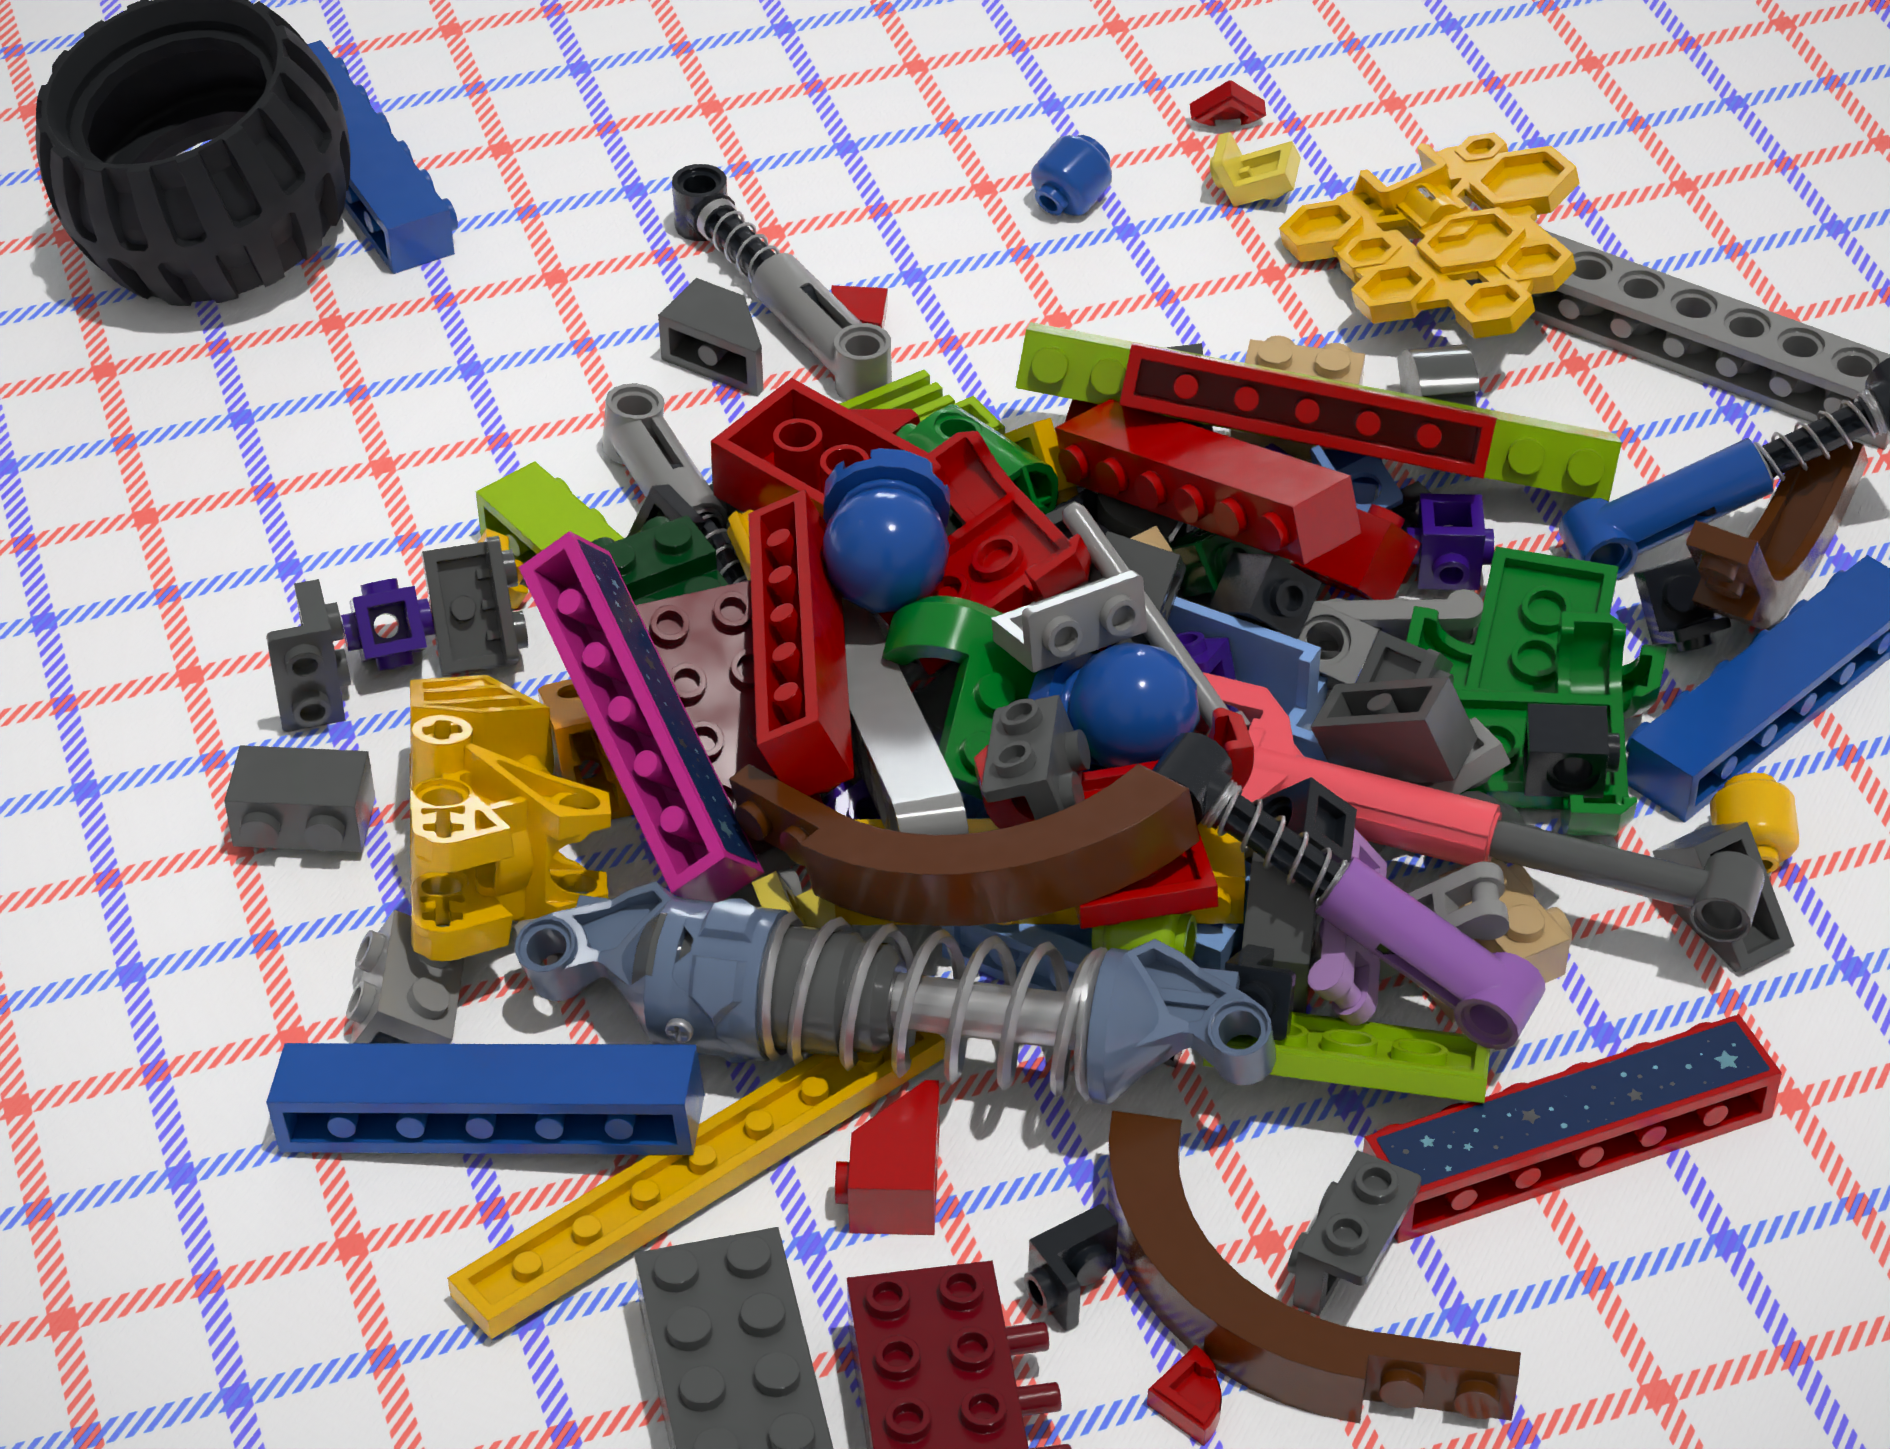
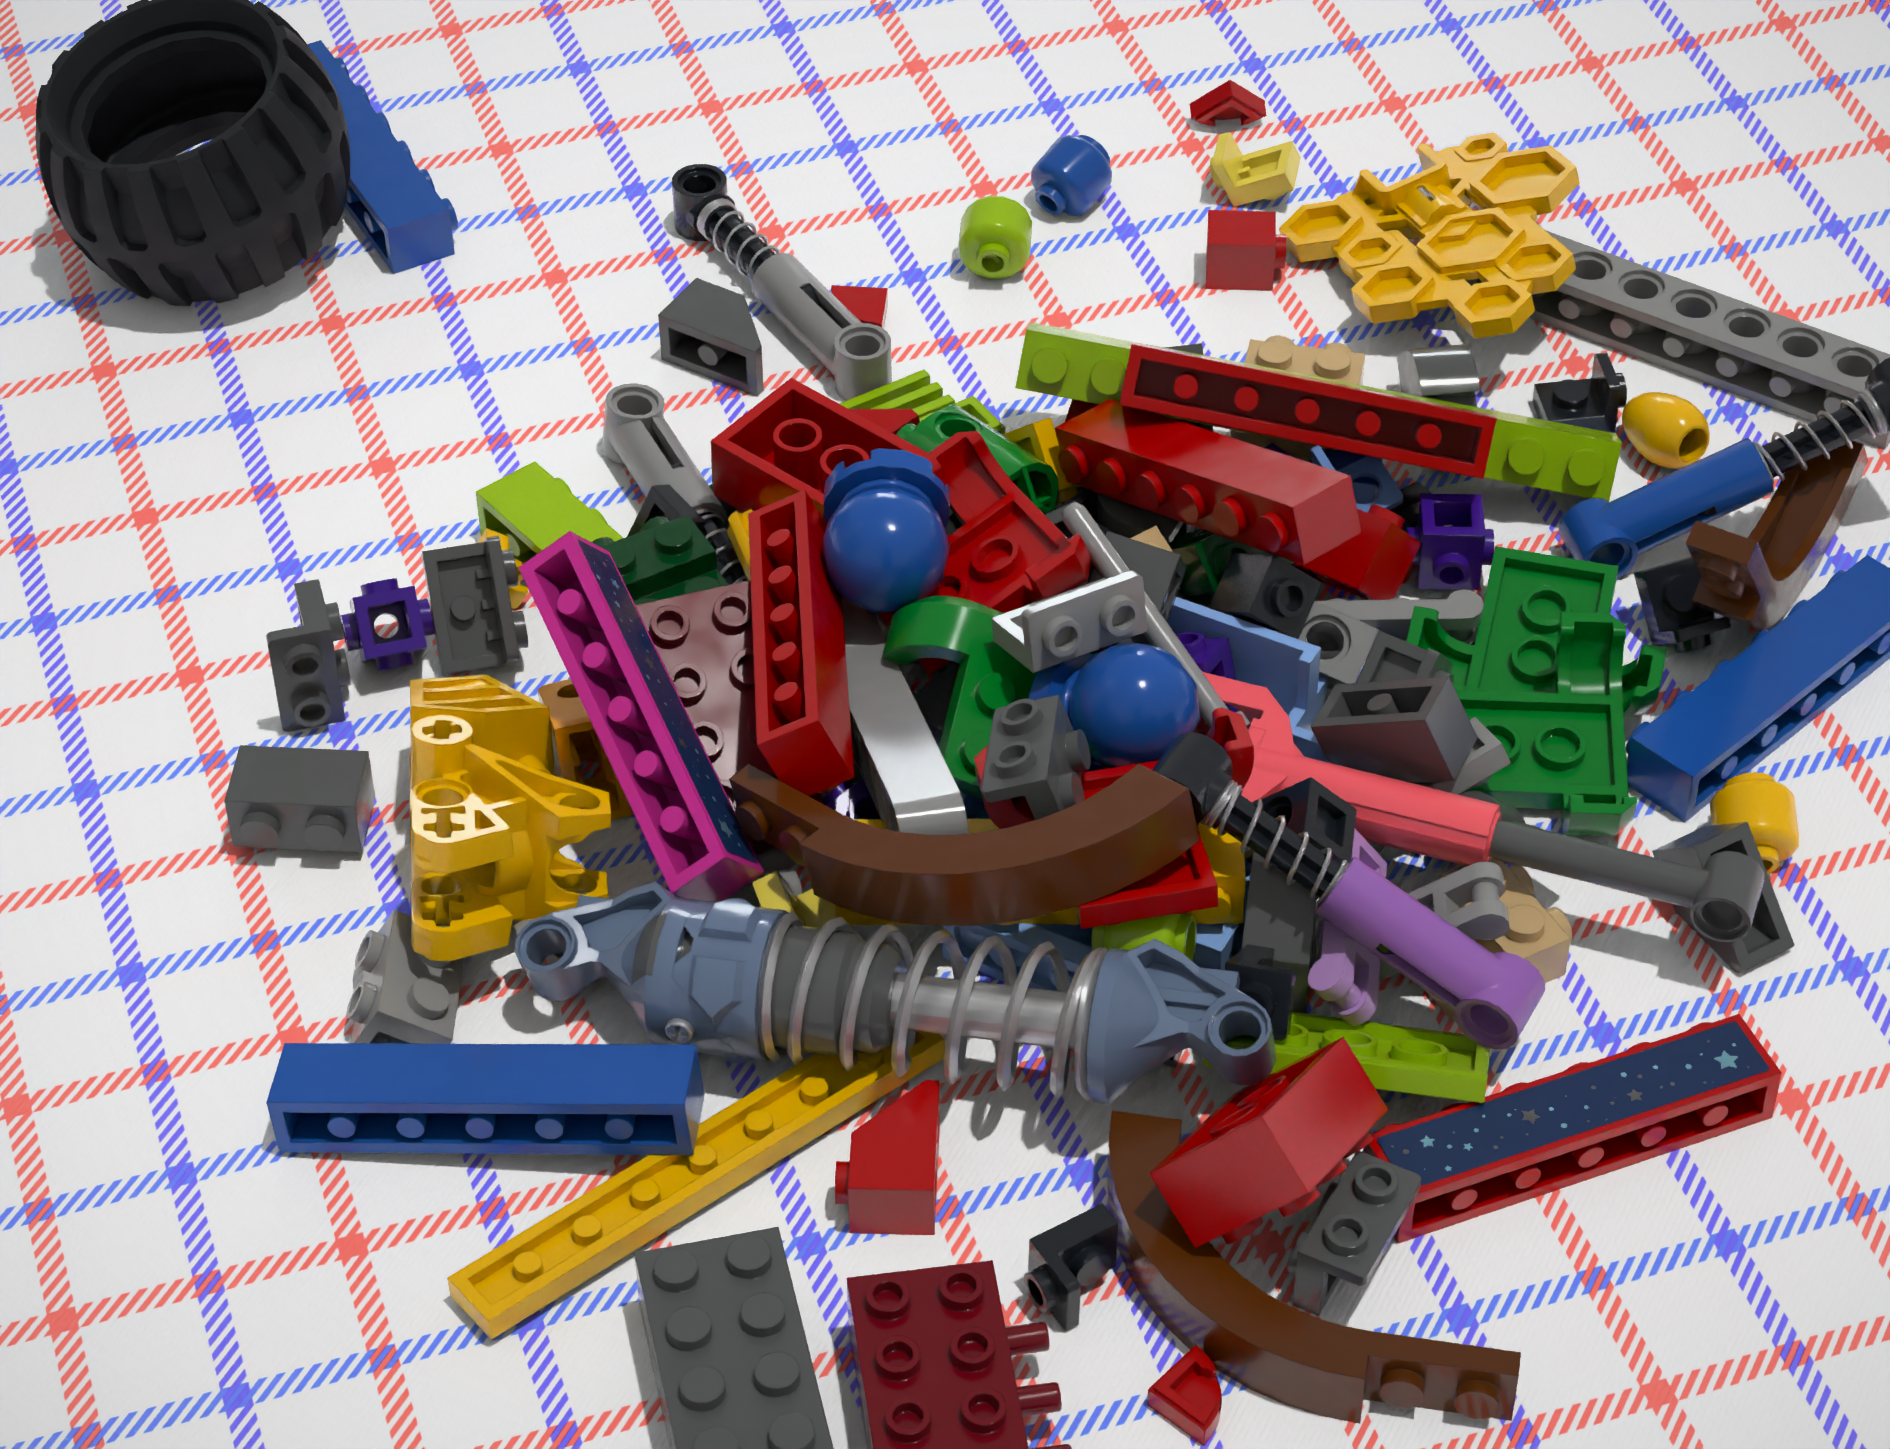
(993, 233): none -> lime head
(1243, 250): none -> red brick
(1271, 1146): none -> red brick
(1568, 750): black brick -> none
(1584, 402): none -> black bracket
(1666, 429): none -> yellow animal

